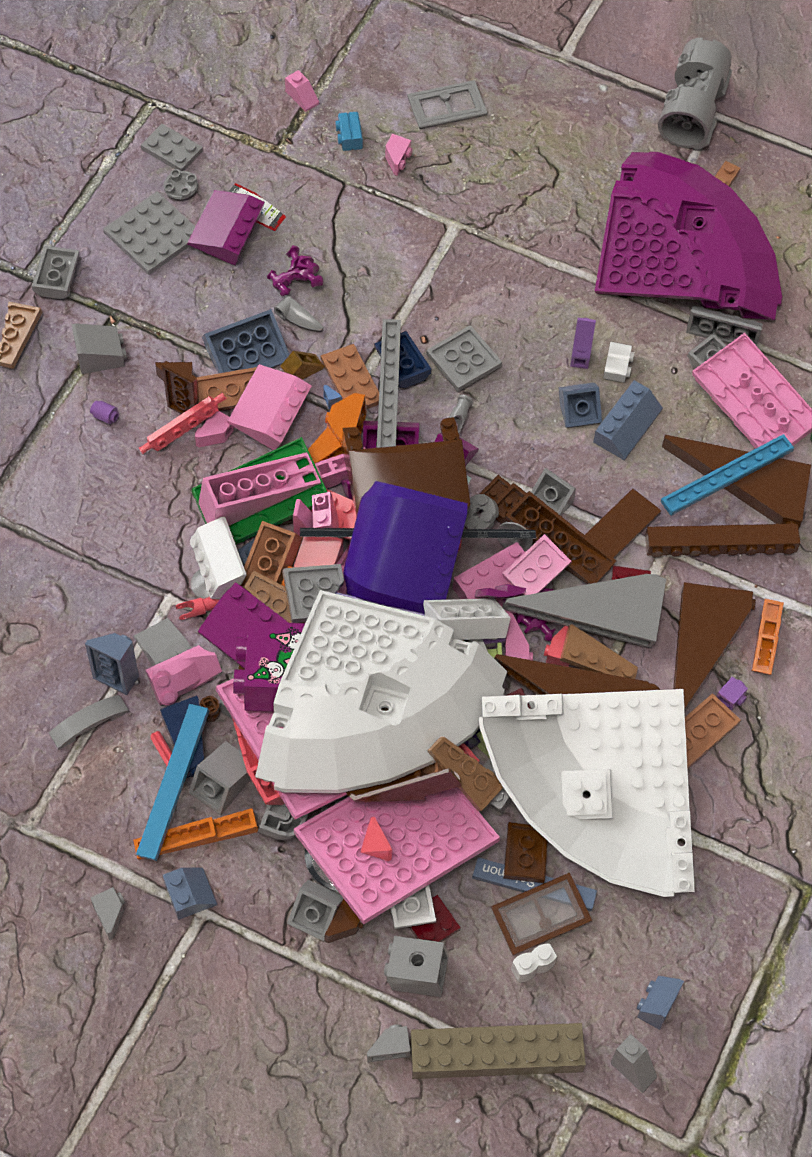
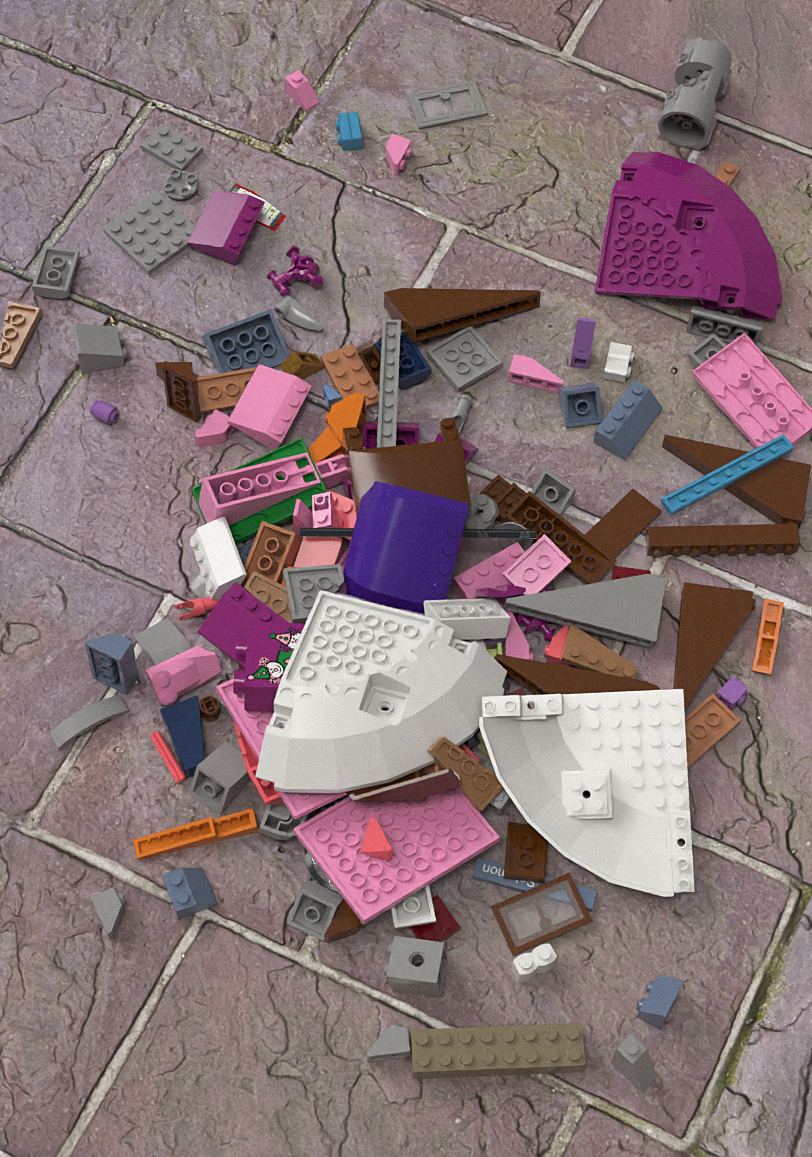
(172, 782): dark azure tile -> none
(183, 423): coral plate -> none
(371, 359): none -> reddish brown slope
(440, 311): none -> reddish brown slope
(532, 374): none -> bright pink slope

